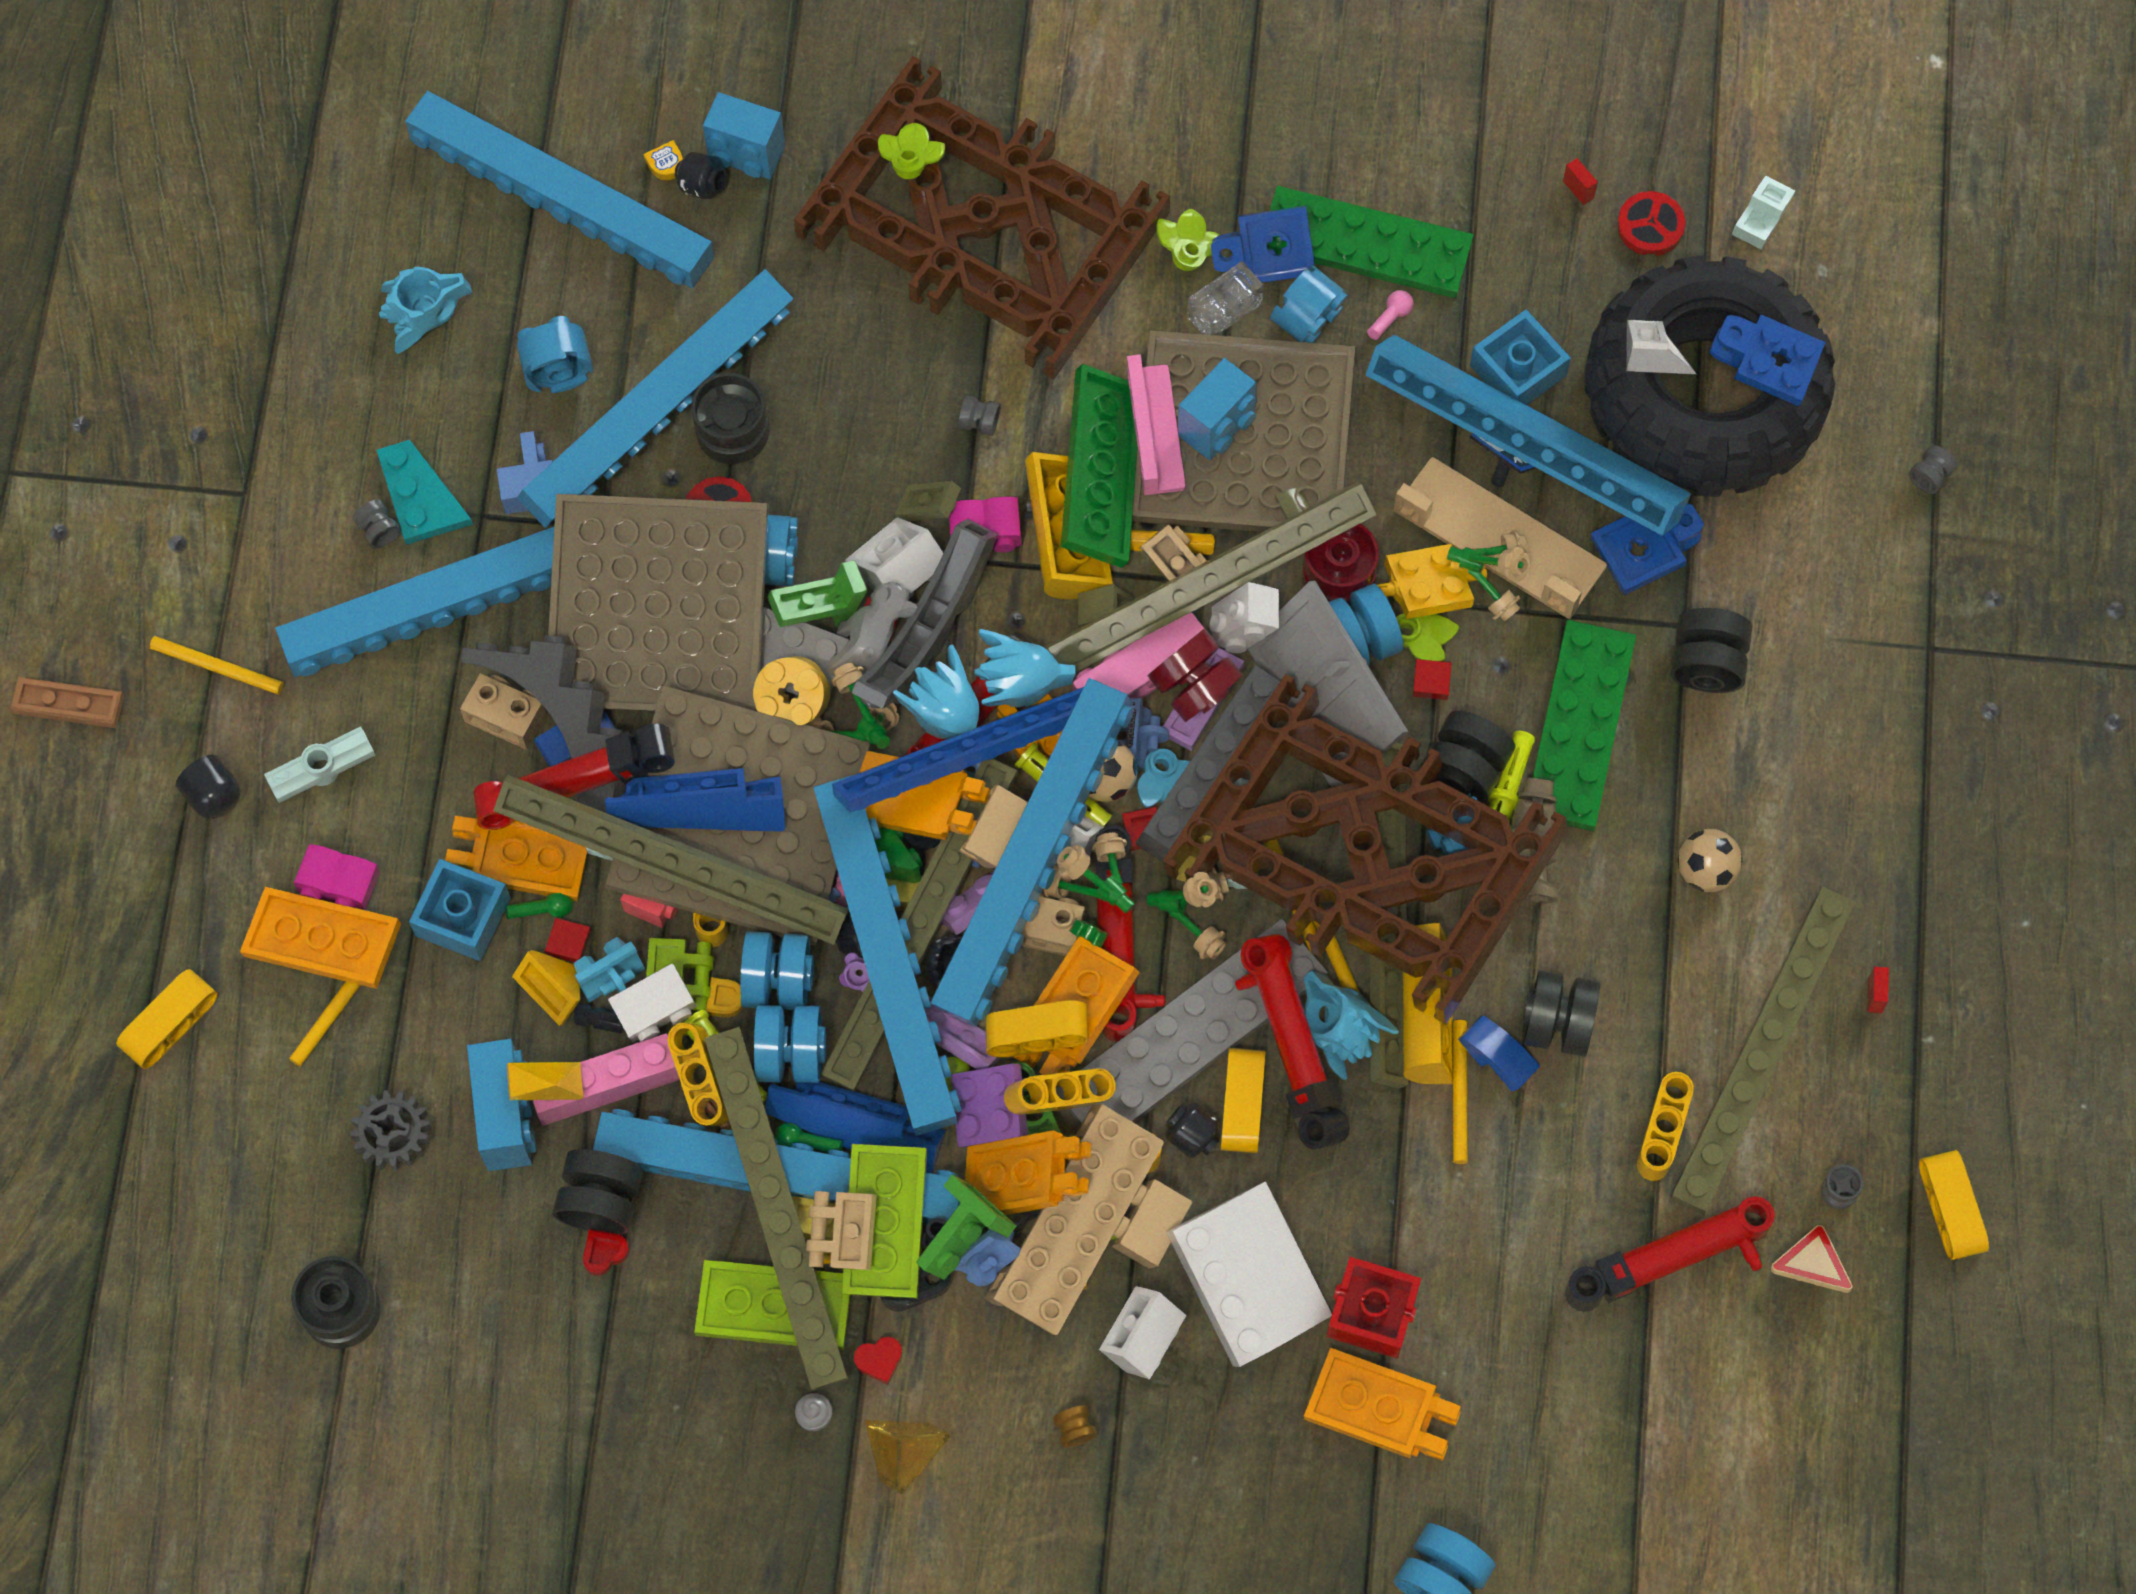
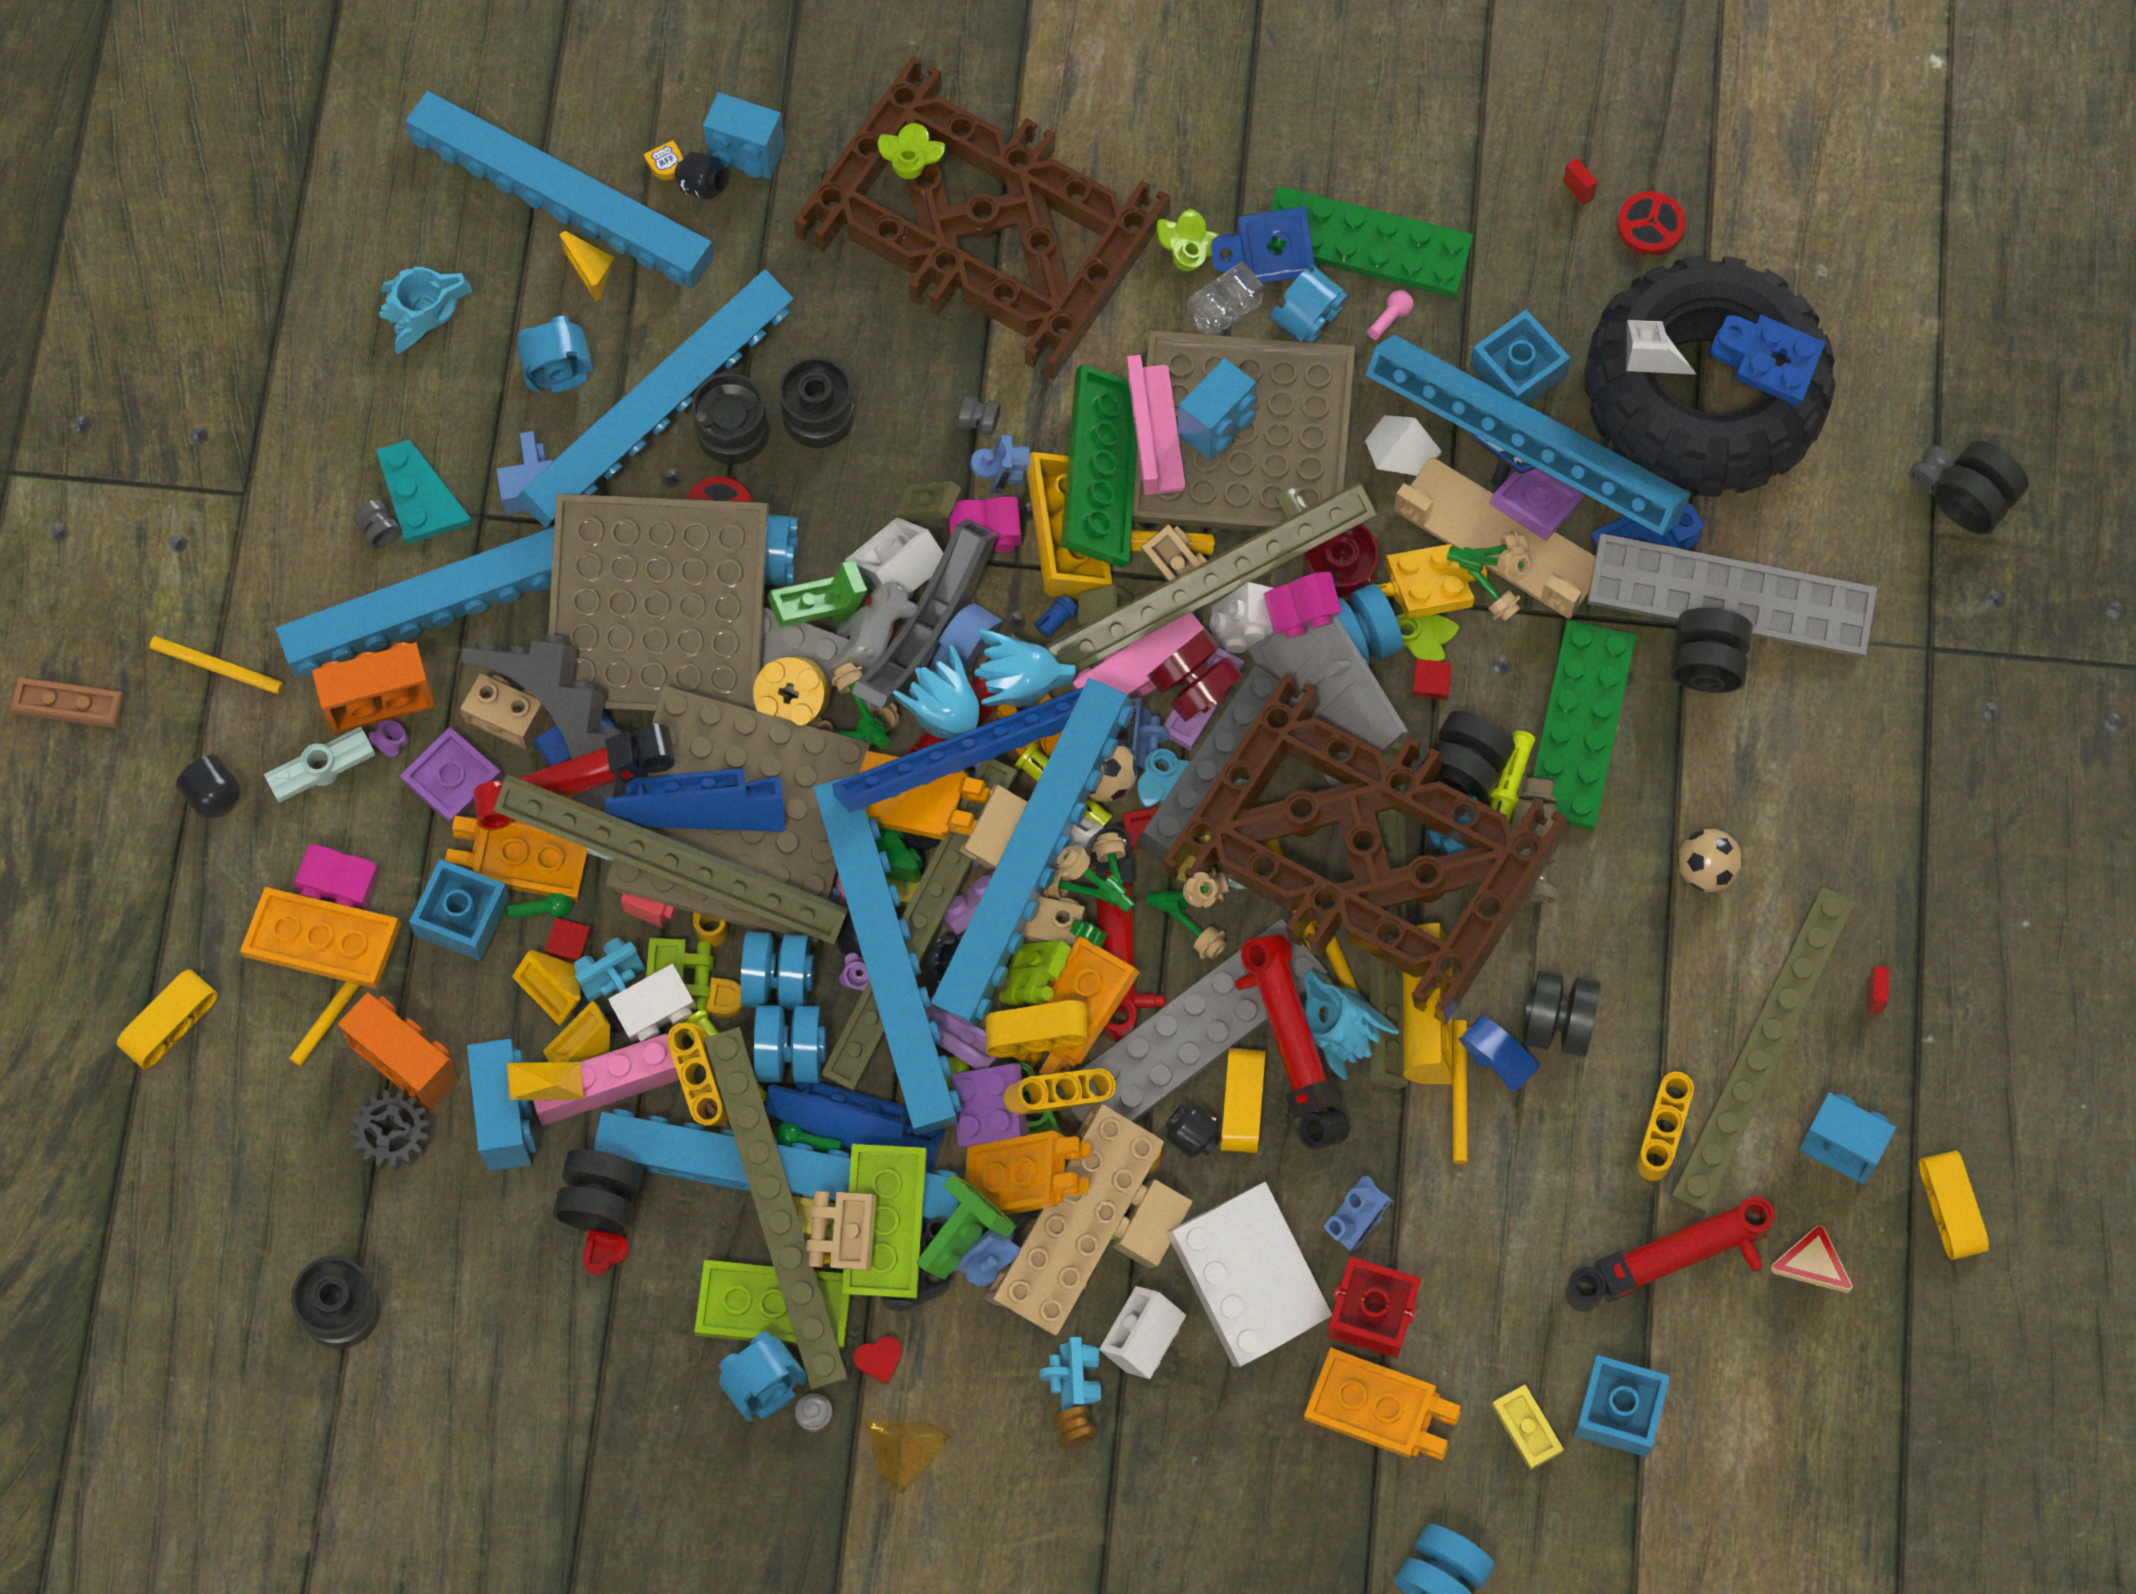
(373, 687): none -> orange brick
(388, 737): none -> medium lavender plate
(399, 1050): none -> orange brick
(449, 774): none -> medium lavender plate
(583, 1038): none -> yellow slope
(589, 262): none -> yellow slope
(761, 1377): none -> dark azure brick
(816, 402): none -> pearl dark grey wheel
(964, 636): none -> medium blue brick
(1003, 464): none -> medium blue hips
(1032, 970): none -> lime plate
(1056, 616): none -> blue pin
(1067, 1374): none -> medium azure hips
(1302, 604): none -> dark pink brick
(1358, 1214): none -> medium blue hips
(1401, 445): none -> white slope
(1527, 1427): none -> light yellow plate
(1537, 501): none -> medium lavender plate
(1621, 1406): none -> dark azure brick
(1763, 212): light aqua slope -> none
(1776, 601): none -> light grey plate
(1846, 1180): dark grey wheel -> none
(1847, 1137): none -> dark azure brick
(1980, 487): none -> pearl dark grey wheel

